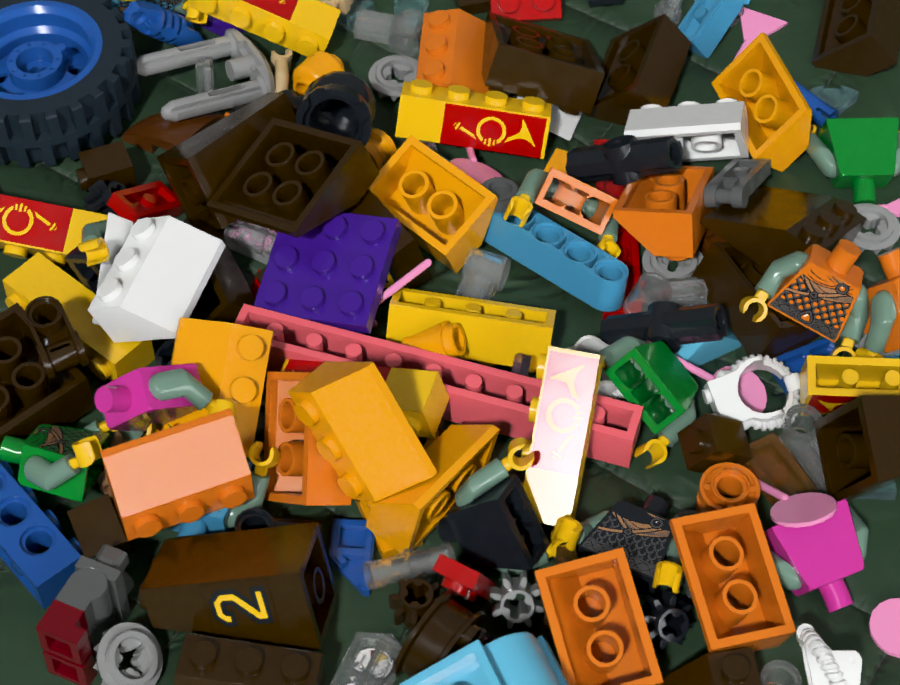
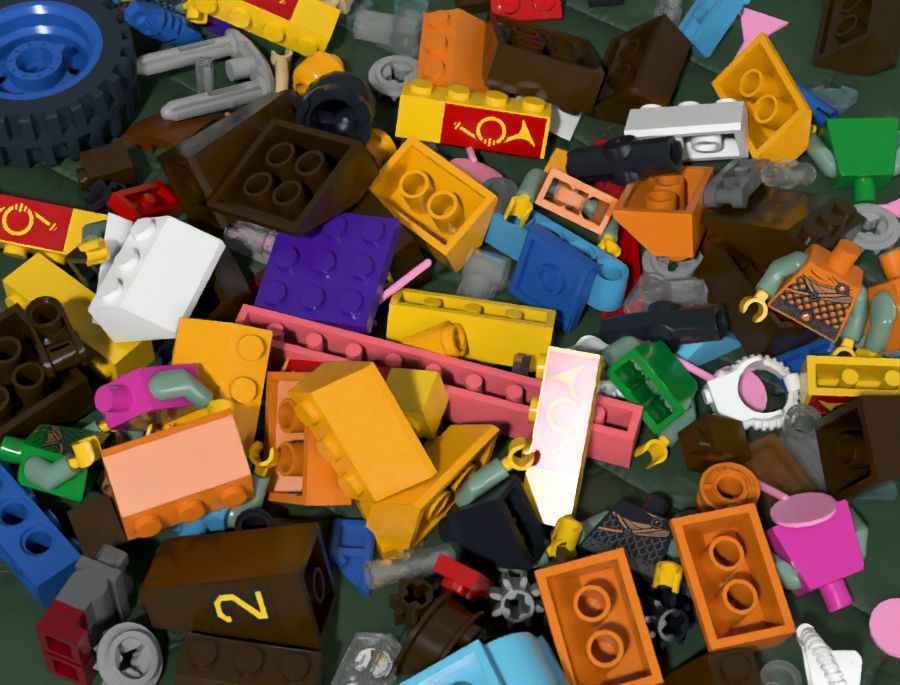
(553, 276): none -> blue tile
(788, 174): none -> clear pin

